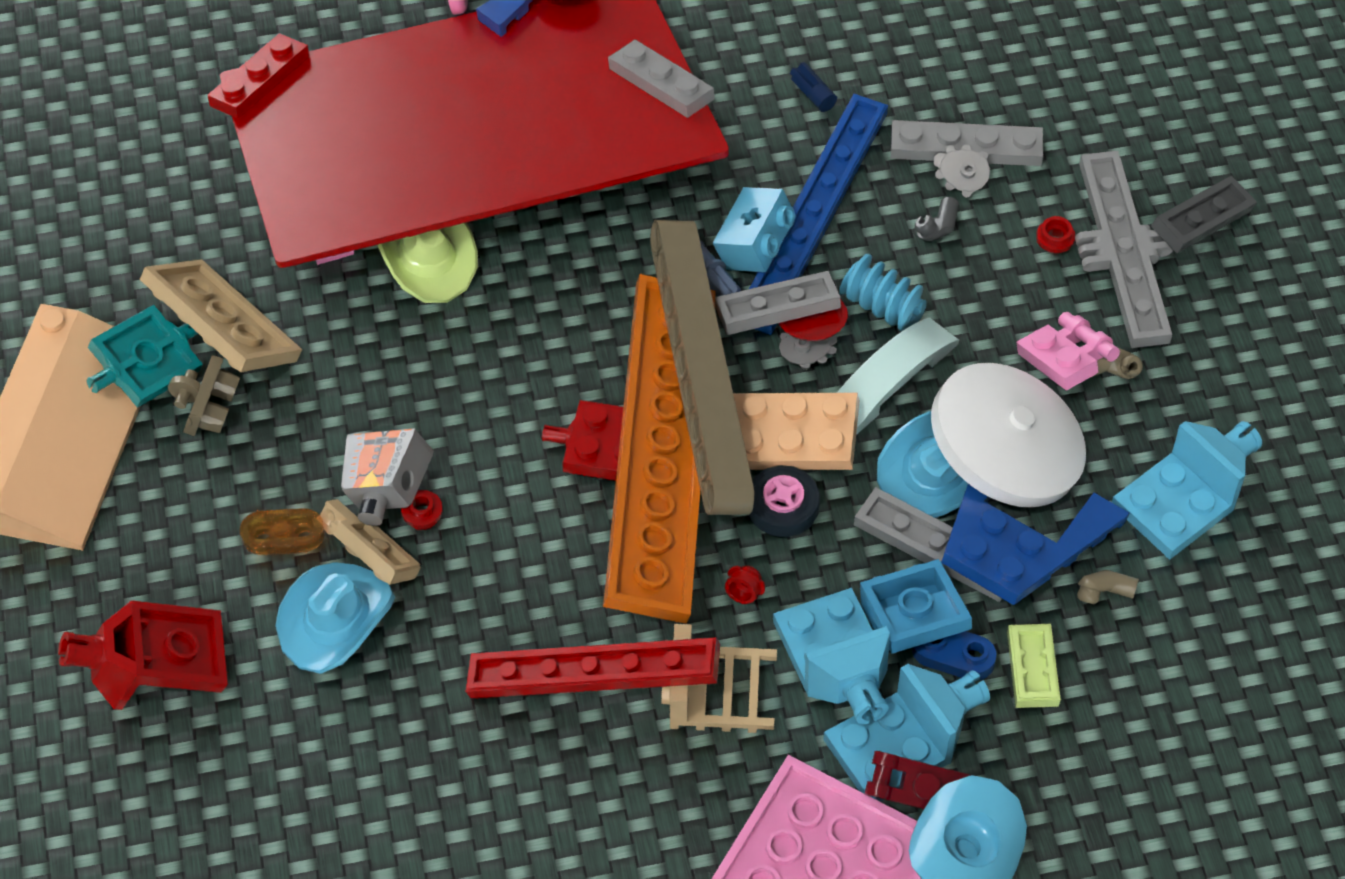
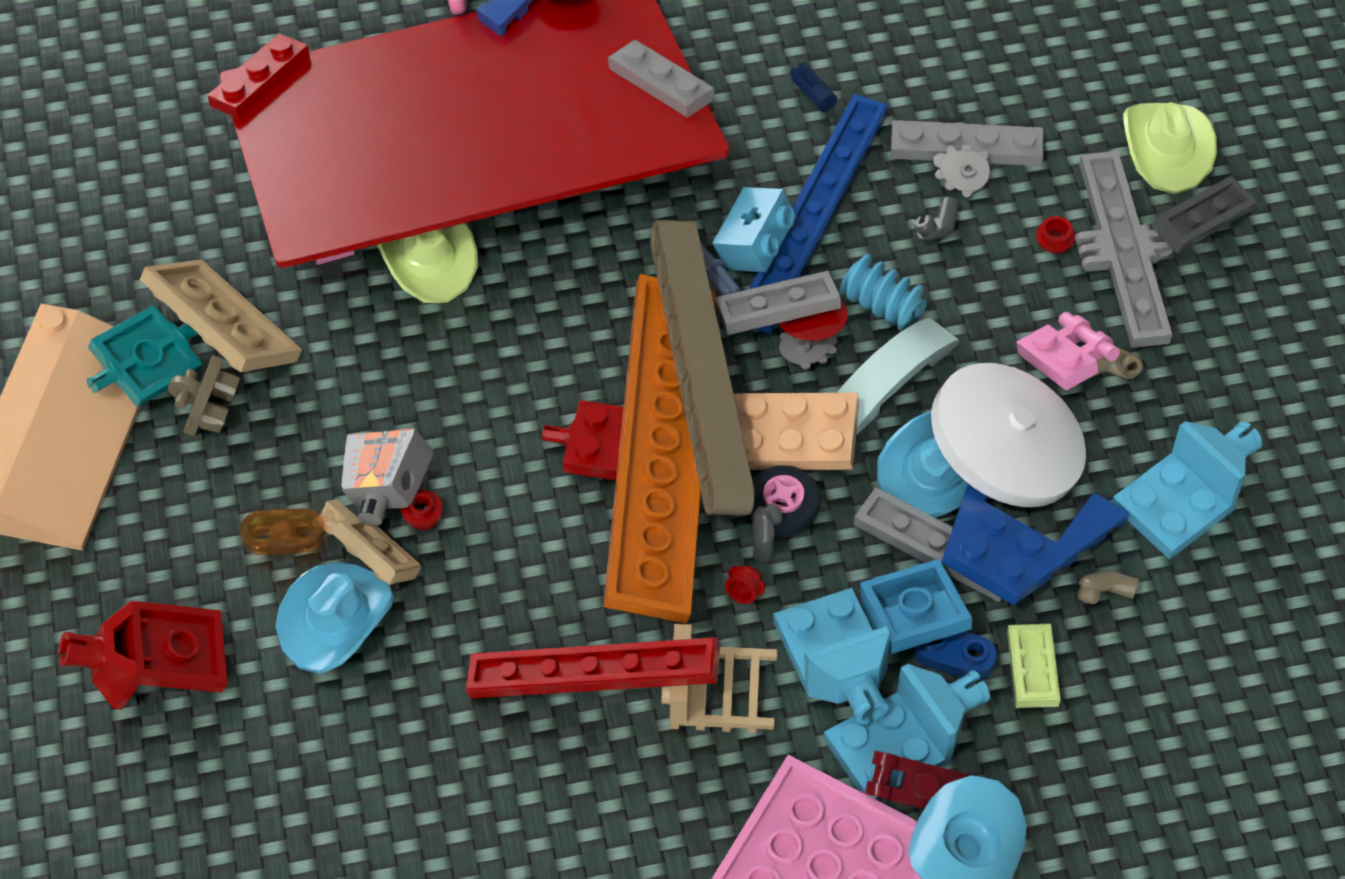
(763, 531): none -> dark grey arm
(1170, 145): none -> yellowish green hat

